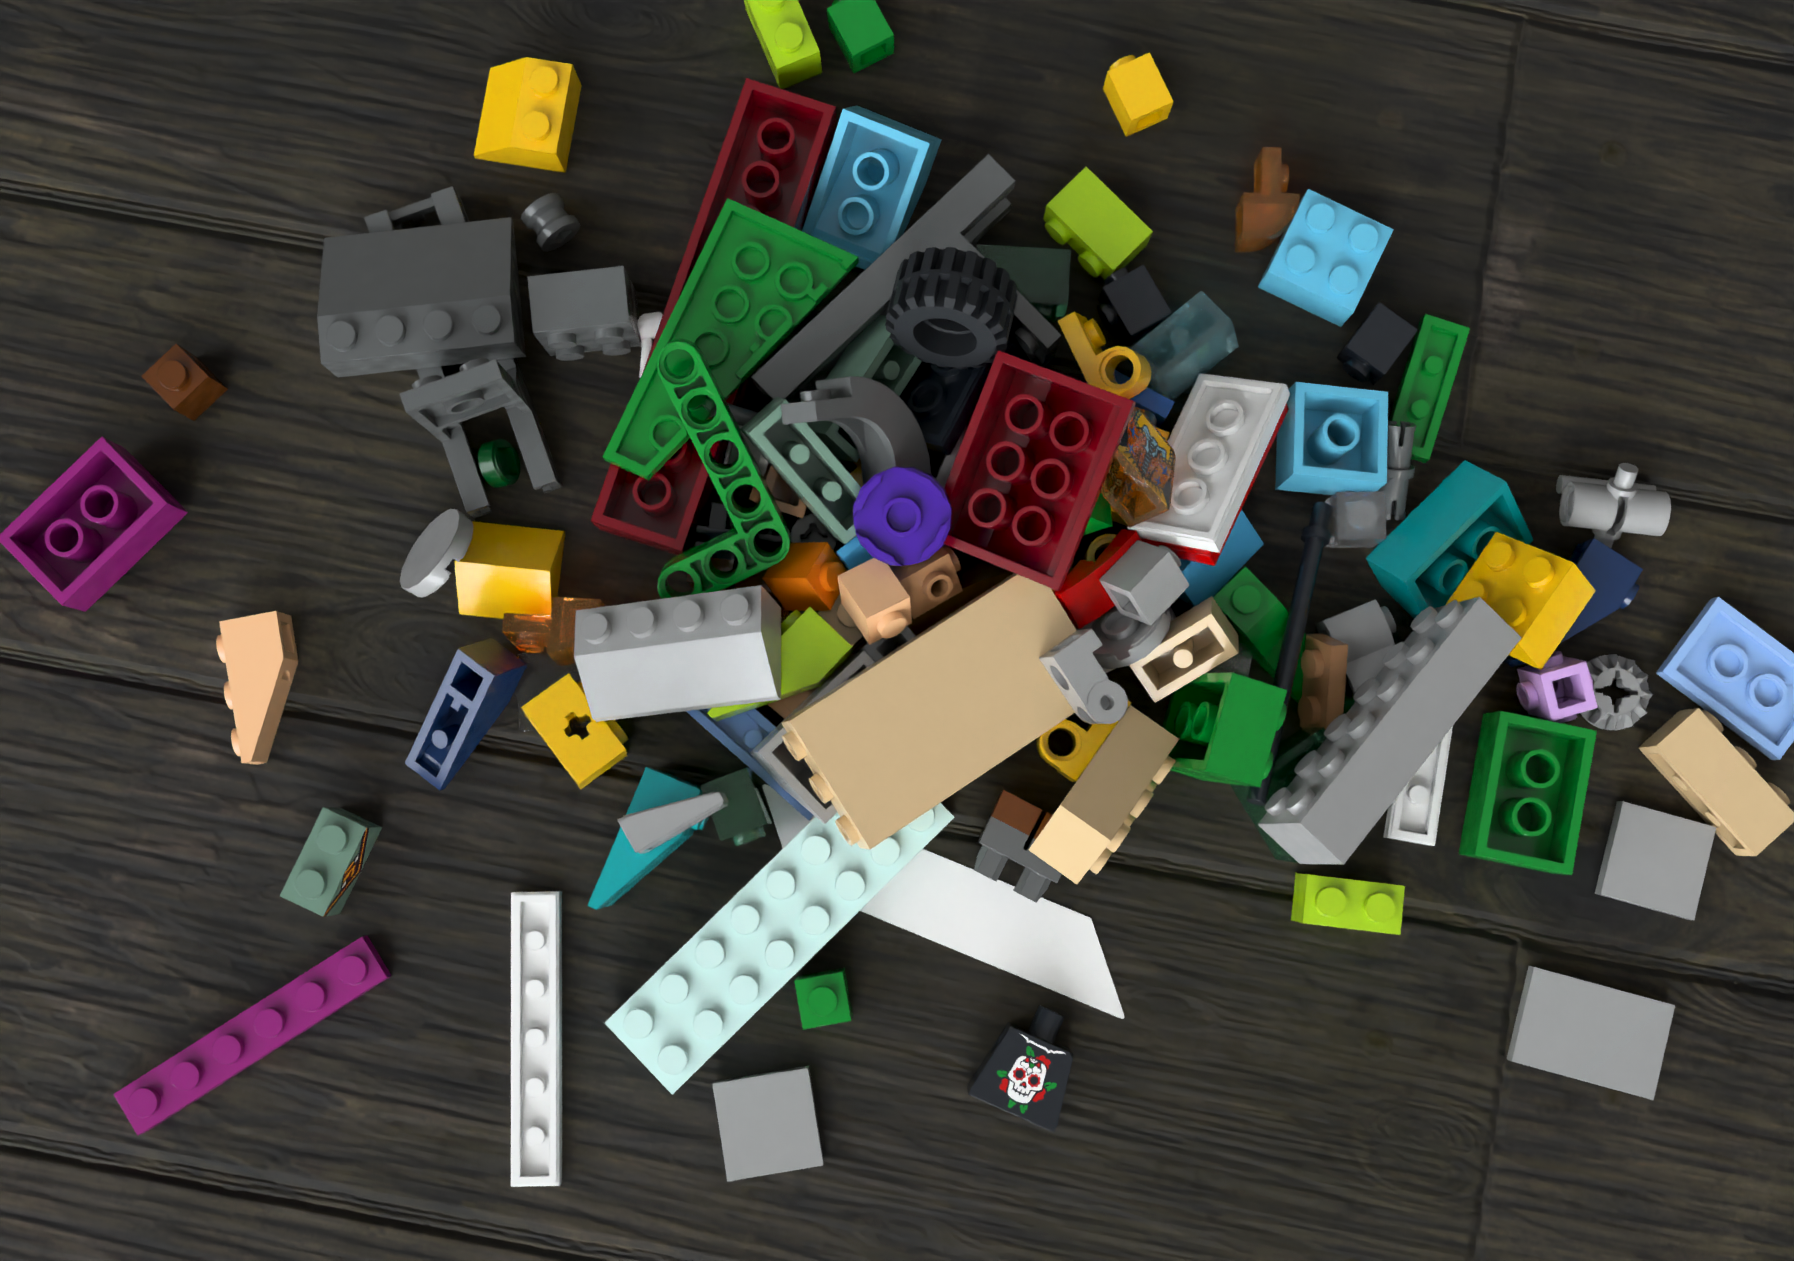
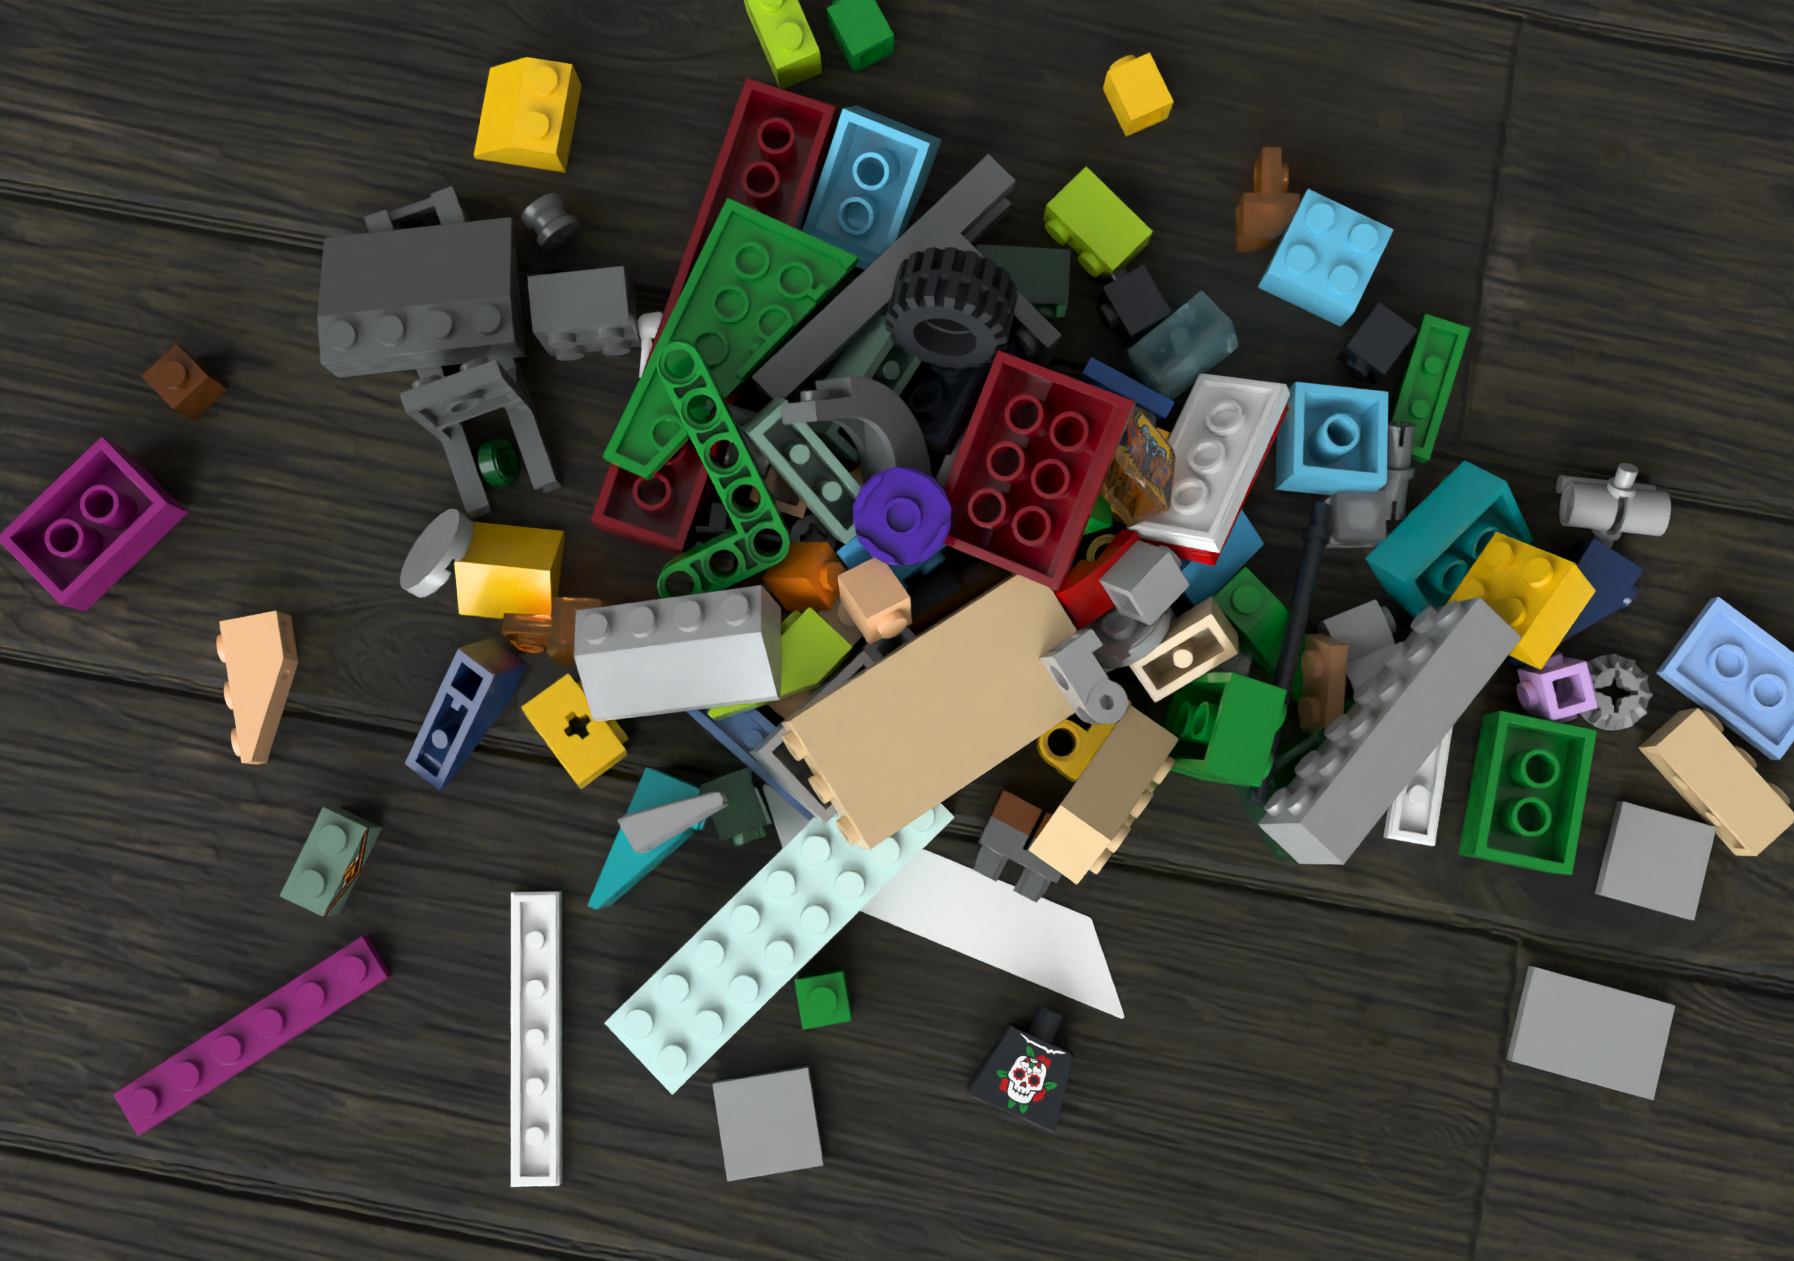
(930, 581): medium nougat brick -> none
(1099, 366): yellow plate -> none
(1348, 903): lime brick -> none

